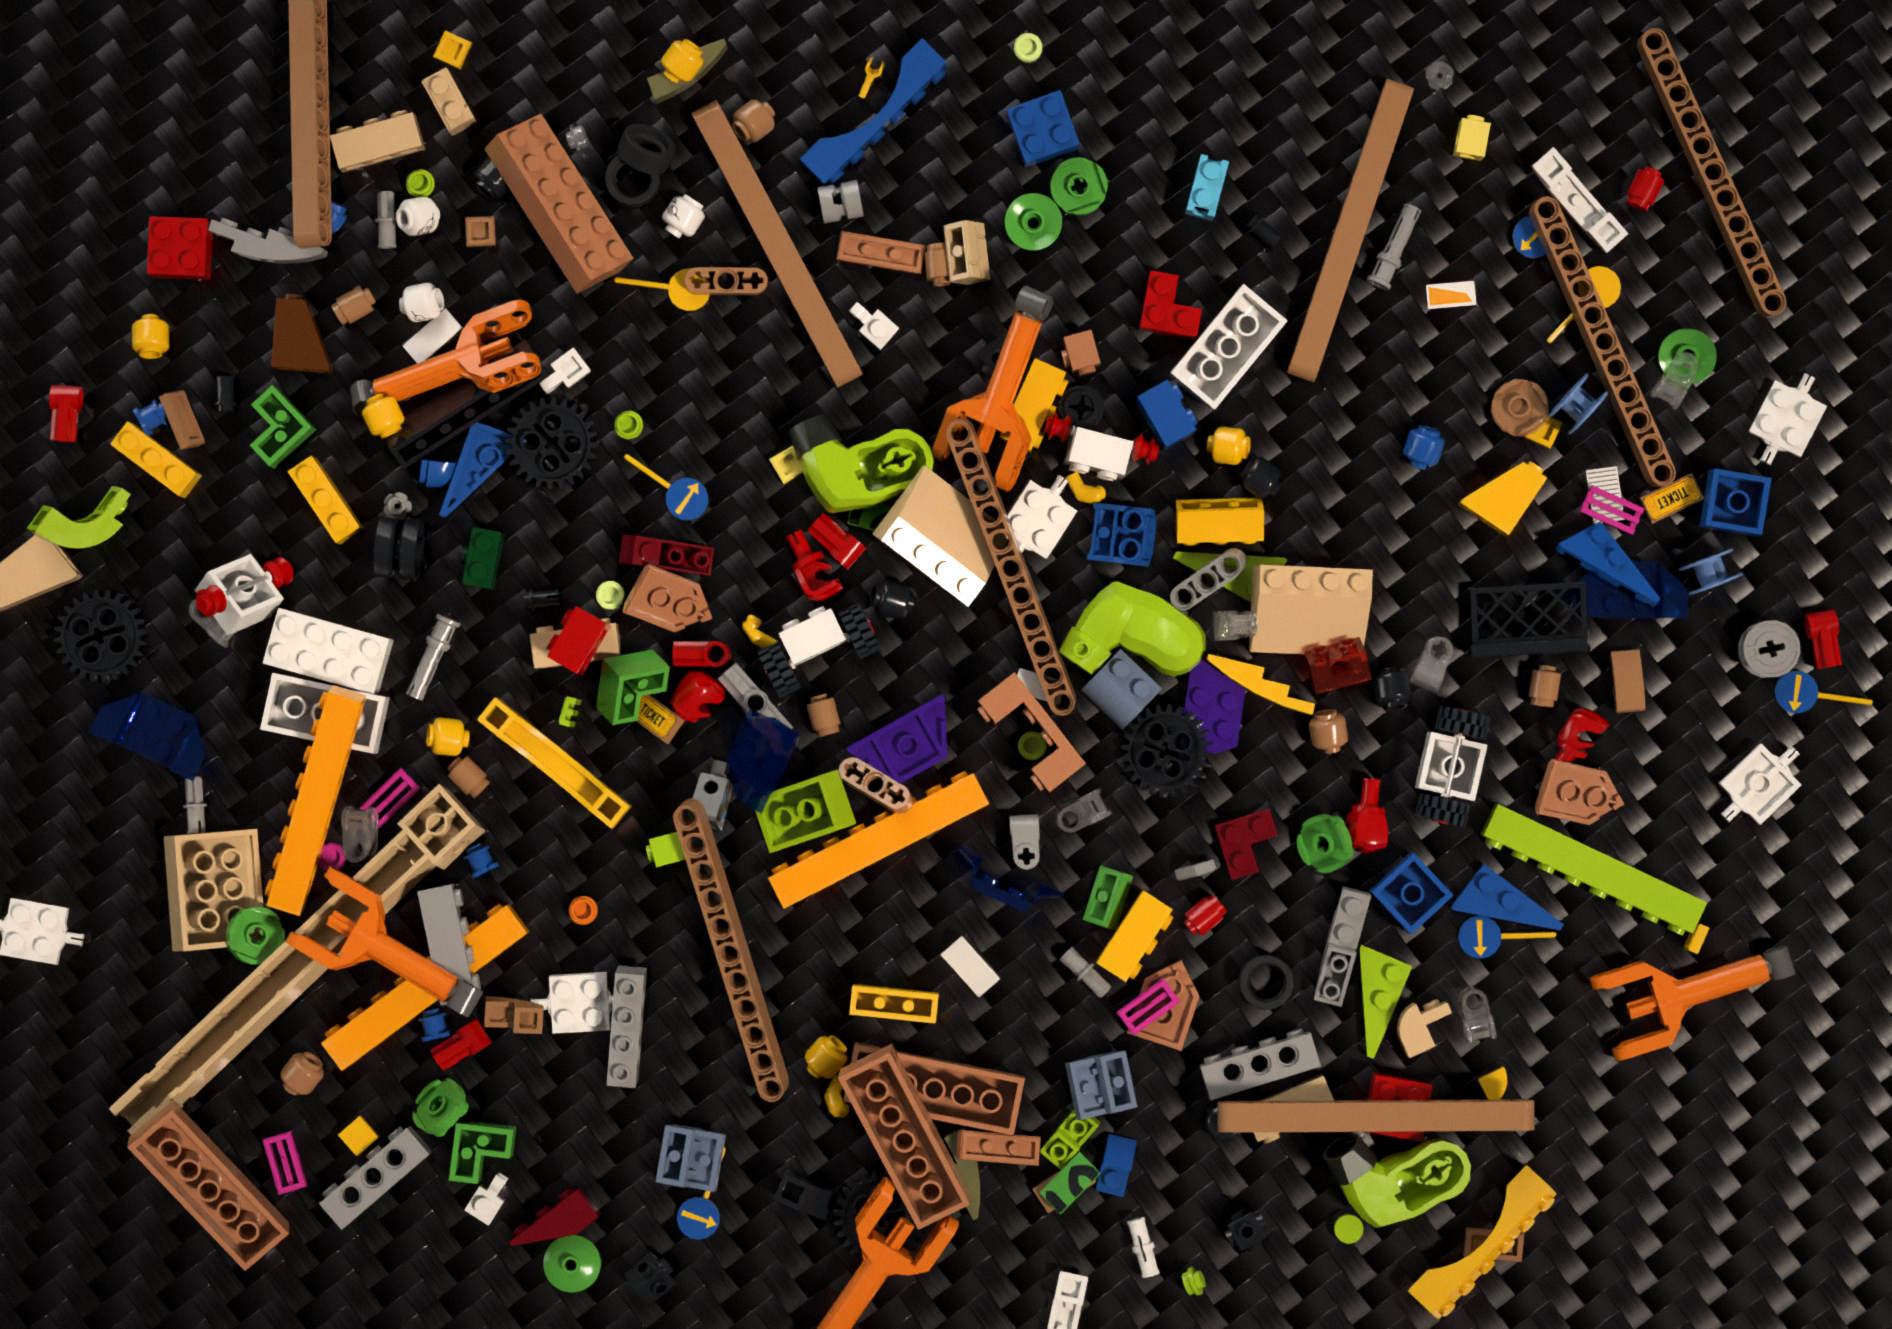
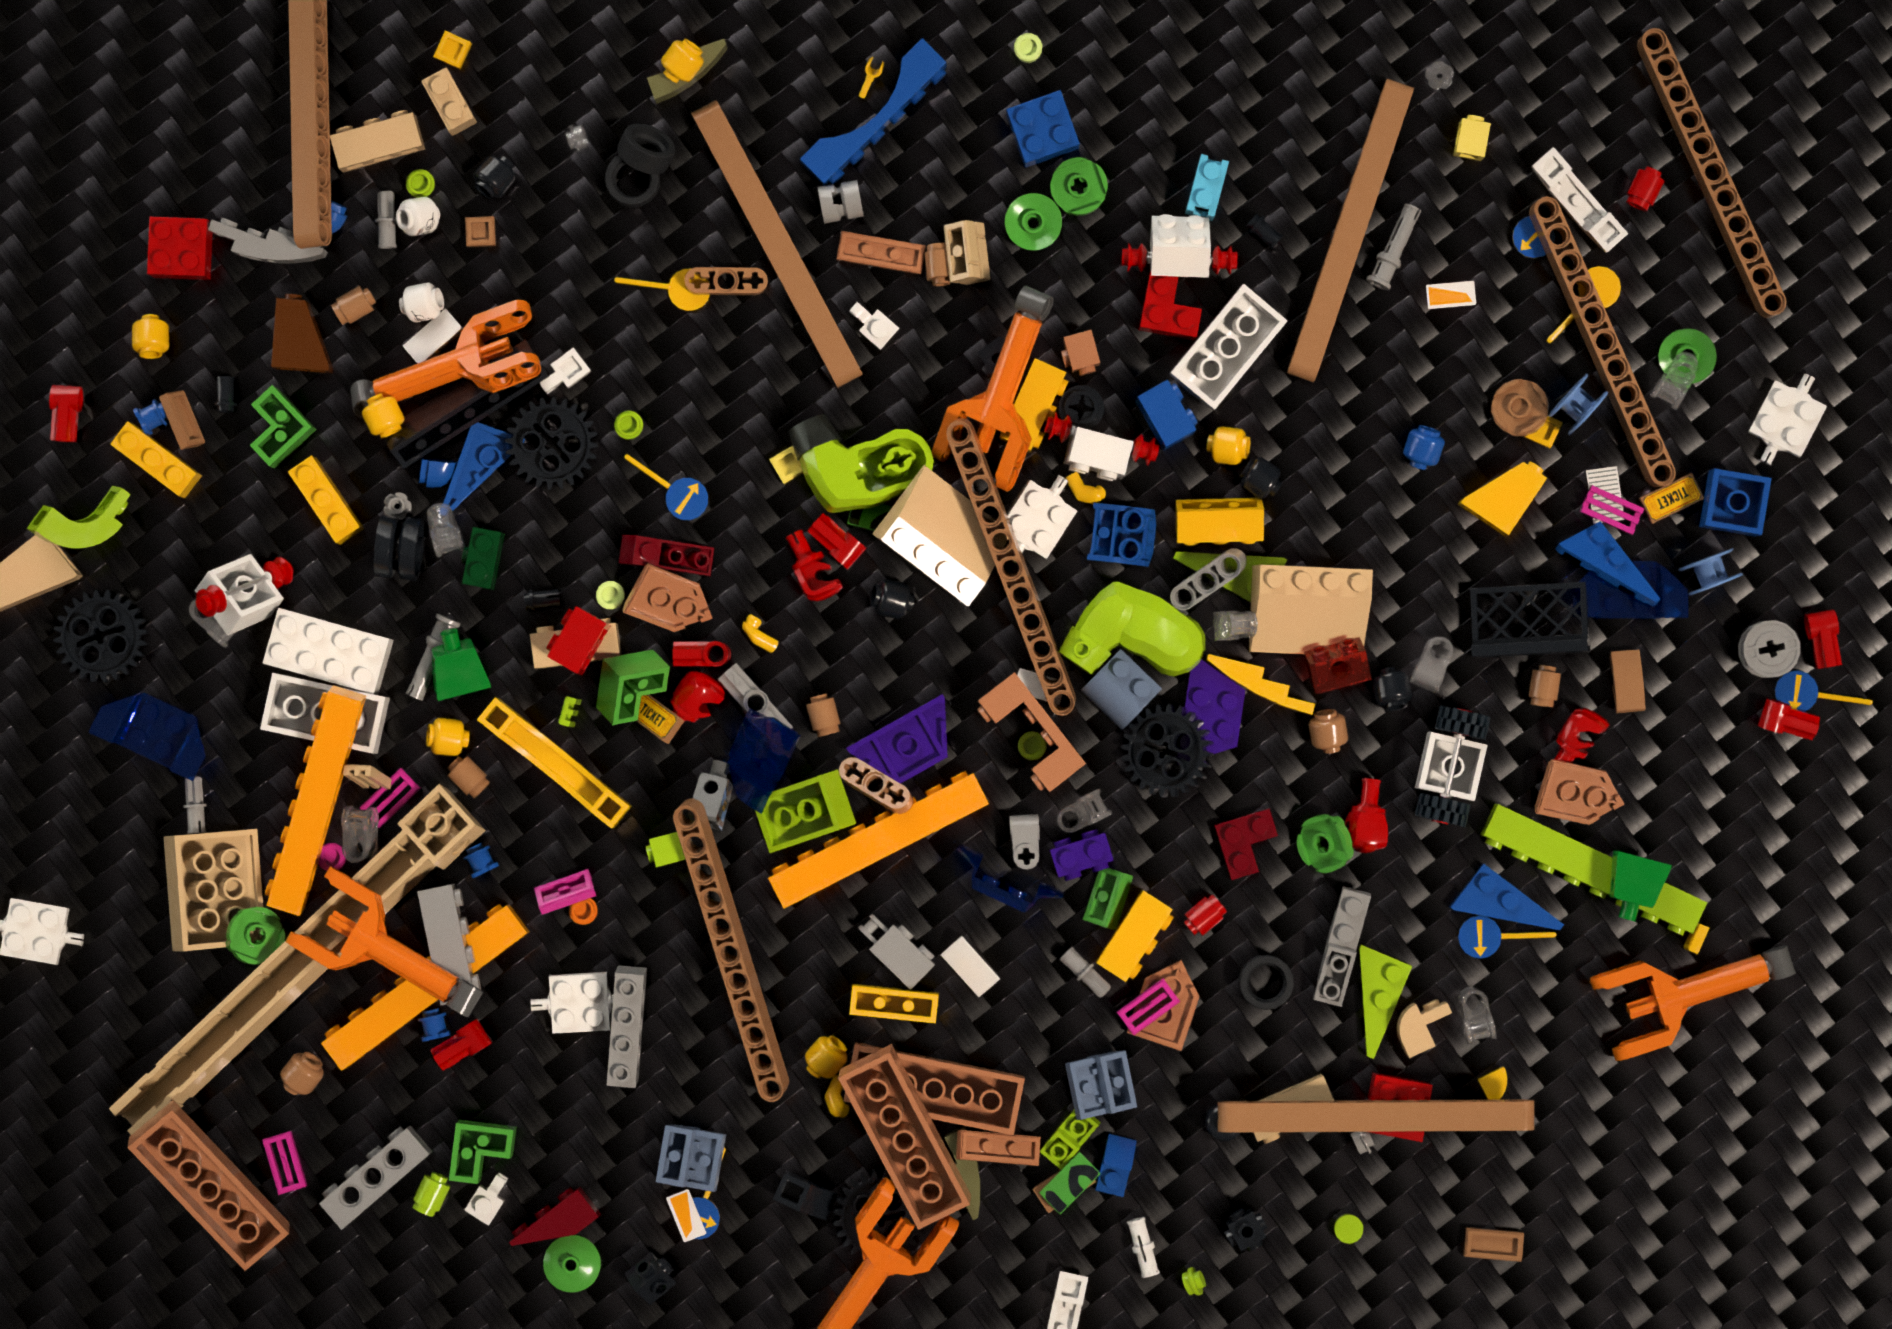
(358, 1135): yellow tile -> none
(371, 777): none -> tan tile
(431, 1194): none -> lime brick
(435, 1119): bright green plate -> none
(444, 529): none -> clear piece
(457, 667): none -> green torso
(513, 1013): medium nougat slope -> none
(558, 203): nougat brick -> none
(565, 895): none -> dark pink tile
(683, 216): white head -> none
(686, 1215): none -> sticker
(753, 121): medium nougat head -> none
(813, 638): brick -> none
(899, 952): none -> light grey brick
(1082, 854): none -> dark purple brick
(1180, 249): none -> white brick
(1195, 870): light grey tile -> none
(1304, 1059): light grey brick -> none
(1399, 1183): lime piece -> none
(1410, 893): blue brick -> none
(1524, 1200): yellow arch -> none
(1636, 882): none -> green torso
(1760, 784): white plate -> none
(1782, 718): none -> red piece

